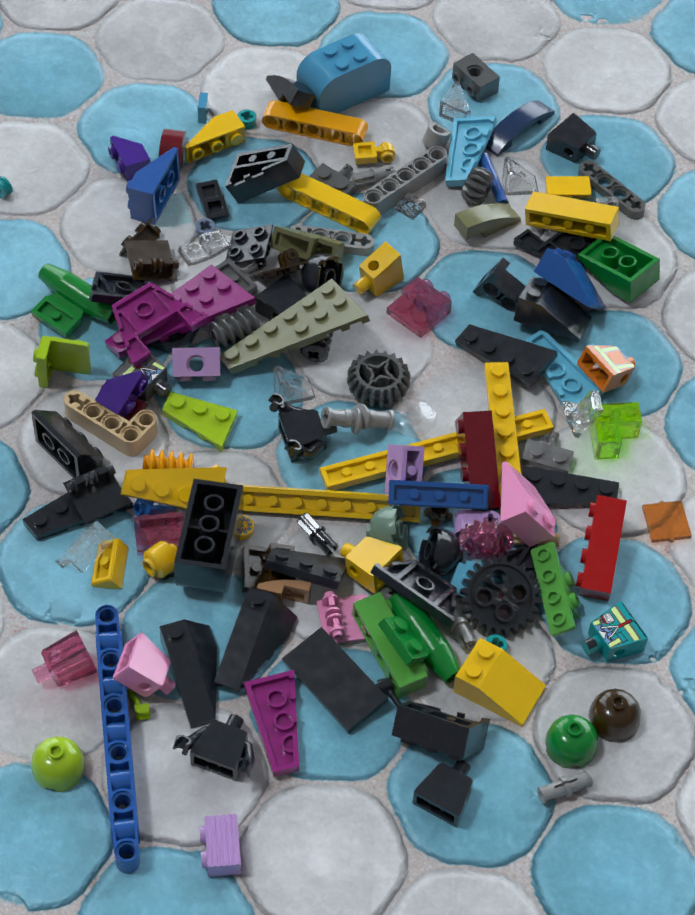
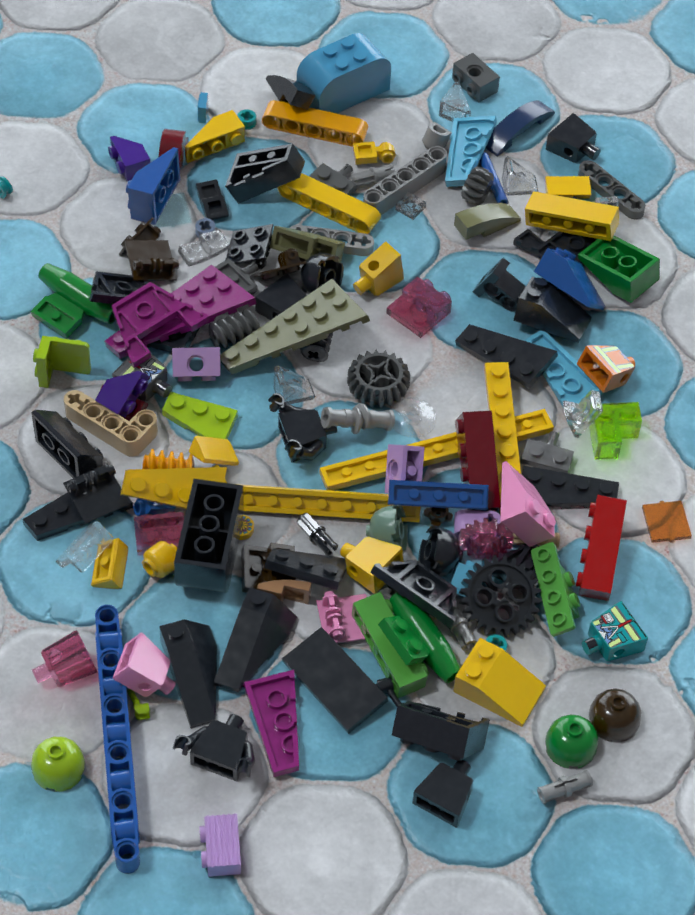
(213, 451): none -> yellow slope

